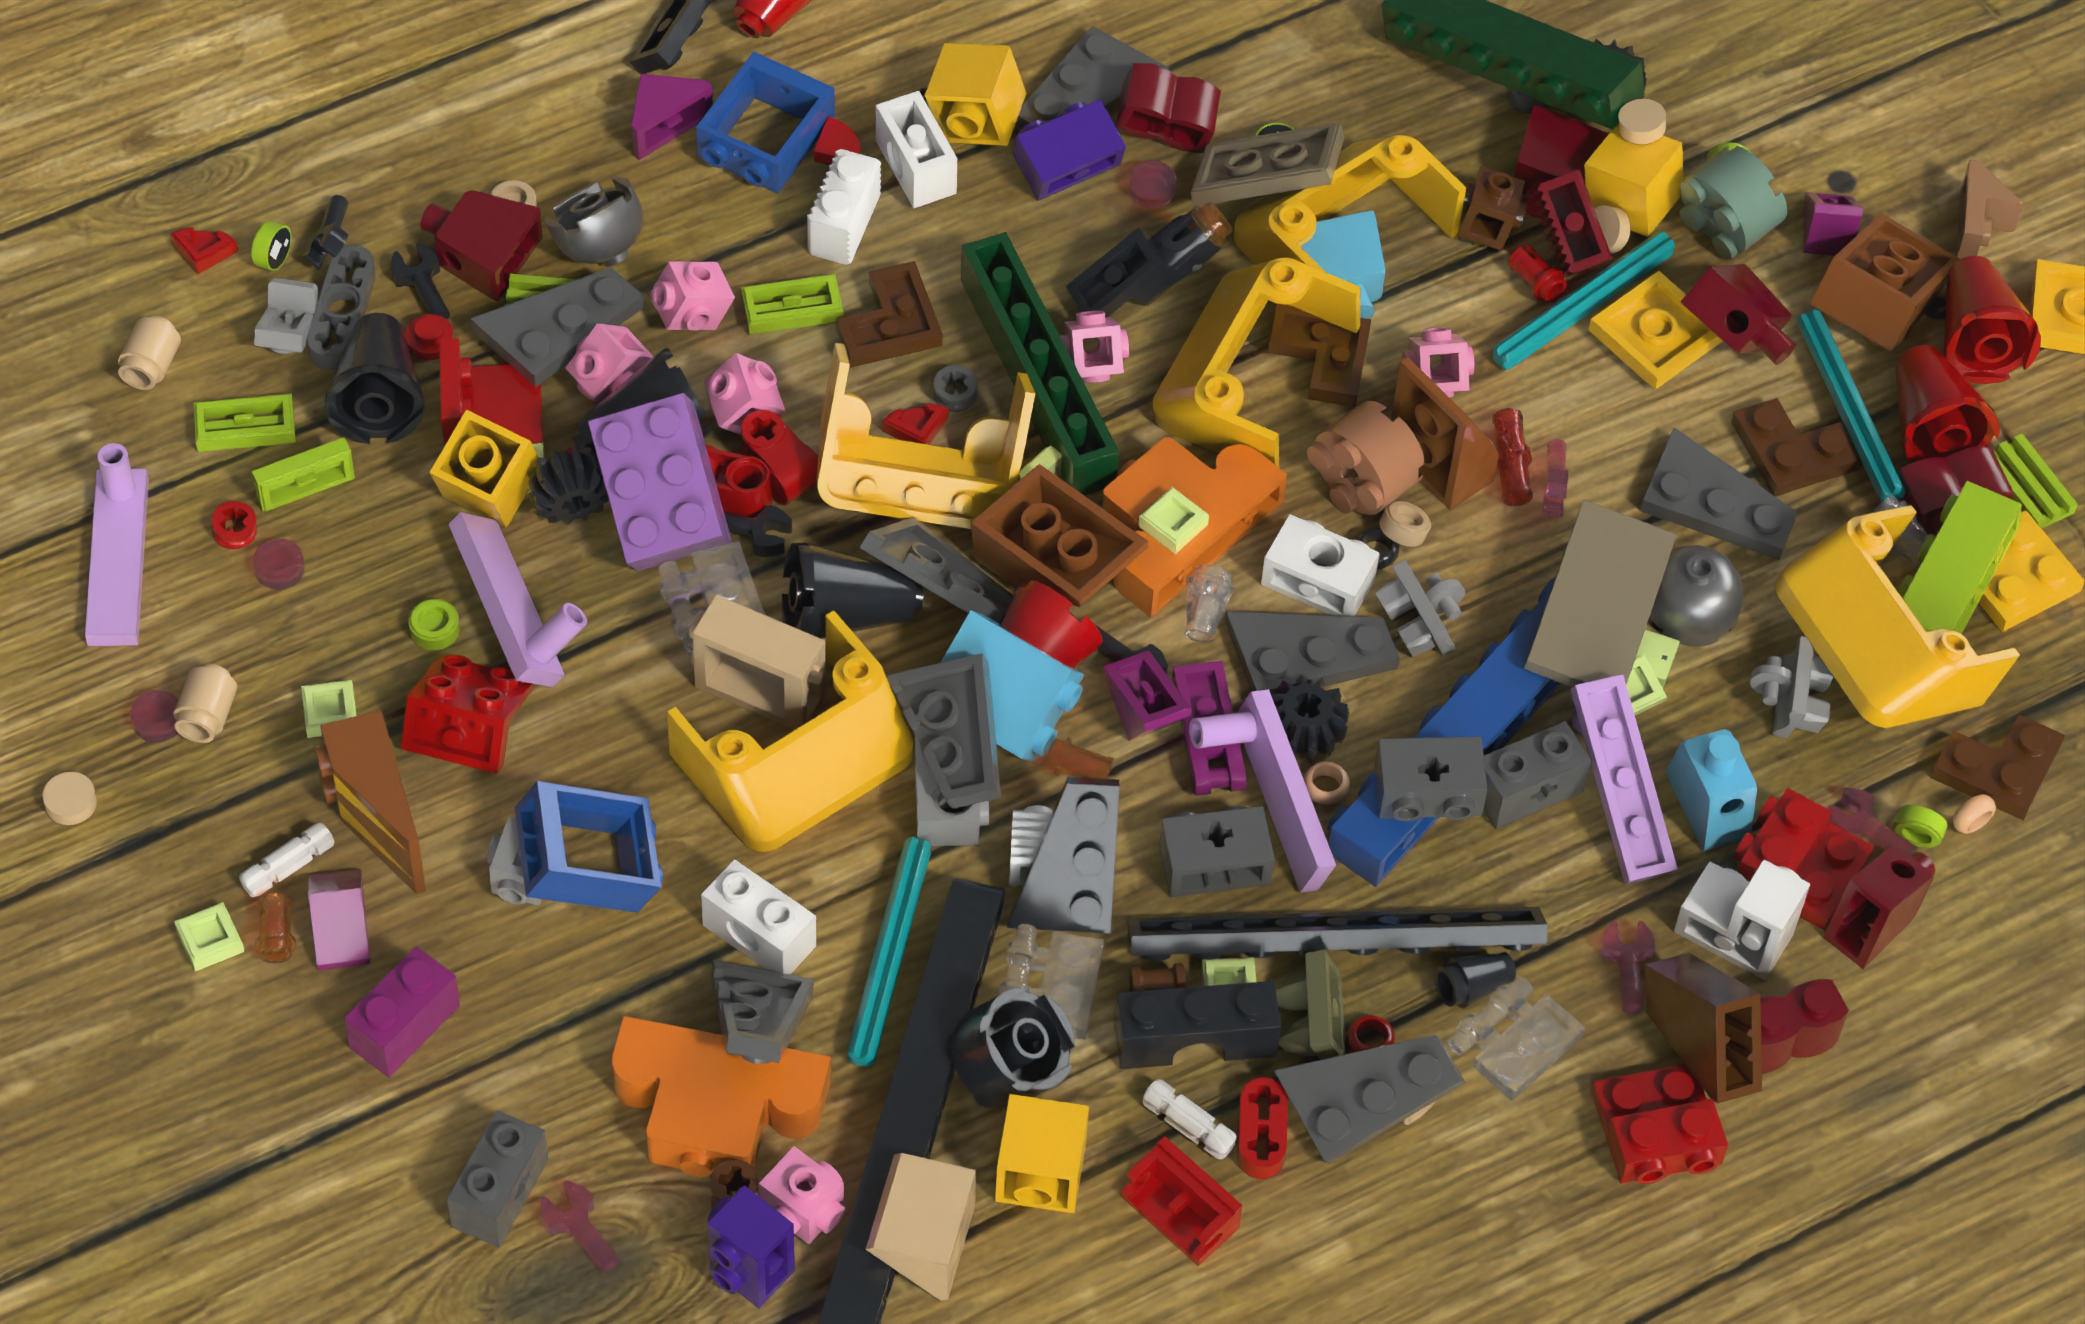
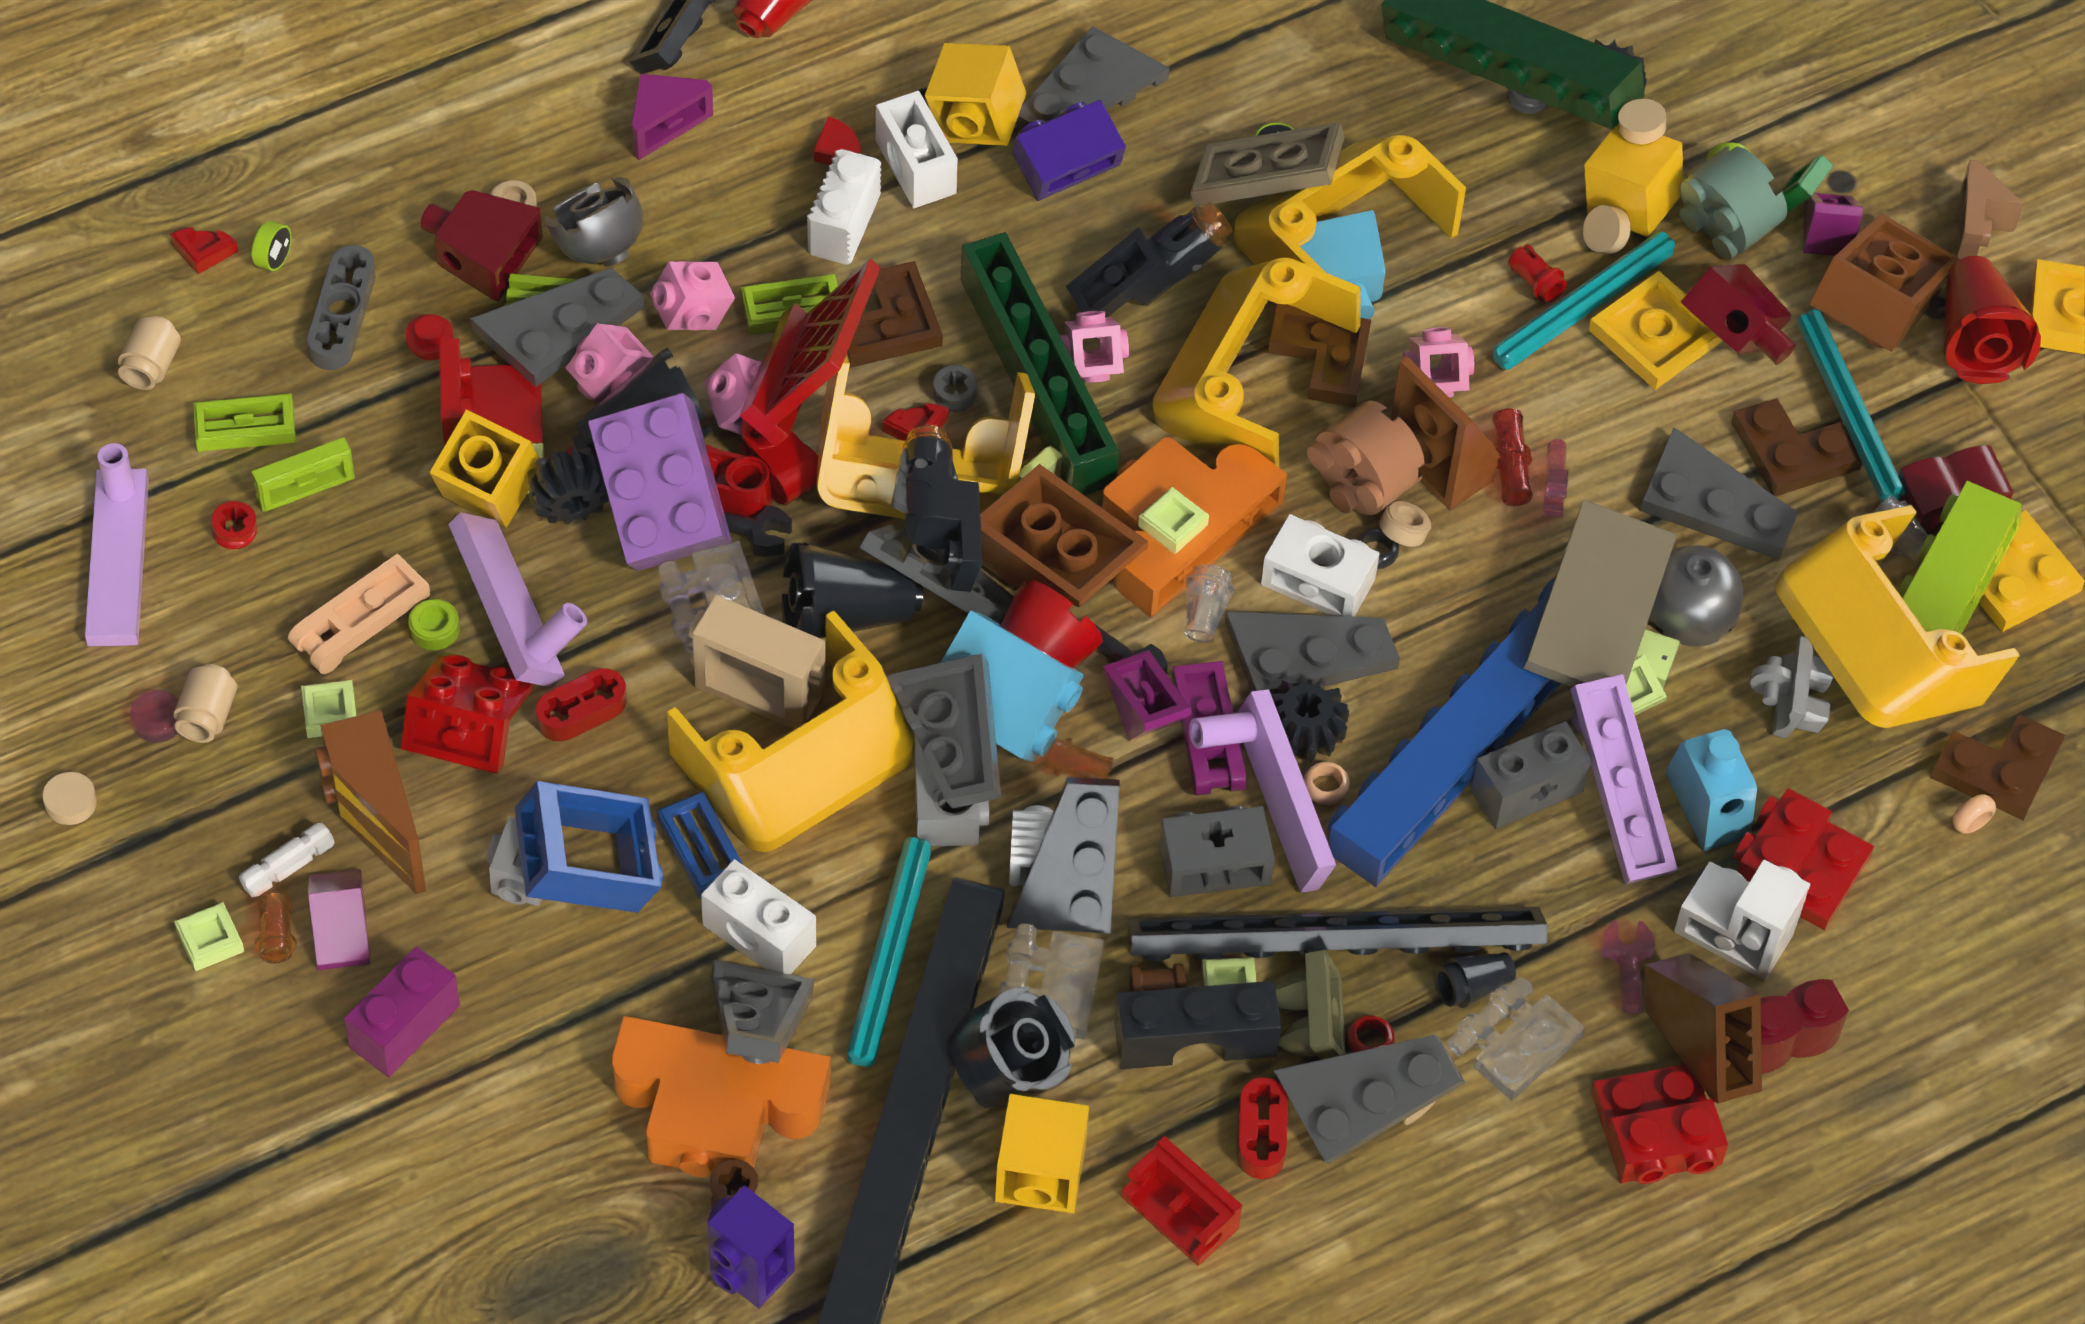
(278, 564): clear pink tile -> none
(287, 317): light grey bracket -> none
(330, 236): black bar -> none
(359, 613): none -> light nougat plate
(375, 383): black cone -> none
(421, 278): black bar -> none
(498, 1179): dark grey brick -> none
(577, 1222): clear pink bar -> none
(580, 703): none -> red beam
(680, 847): none -> blue tile
(765, 81): blue window -> none
(805, 1194): bright pink brick -> none
(806, 354): none -> red fence
(924, 1220): tan slope -> none
(939, 506): none -> black plate
(1152, 184): clear pink tile -> none
(1168, 107): dark red brick -> none
(1189, 1119): white axle -> none
(1427, 629): light grey hips -> none
(1430, 778): dark grey brick -> none
(1492, 208): reddish brown brick -> none
(1552, 149): dark red torso -> none
(1571, 224): dark red brick -> none
(1805, 181): none -> green tile
(1865, 821): clear pink bar -> none
(1893, 884): dark red torso -> none
(1920, 826): lime tile -> none
(1939, 407): red cone -> none
(2036, 480): lime tile -> none

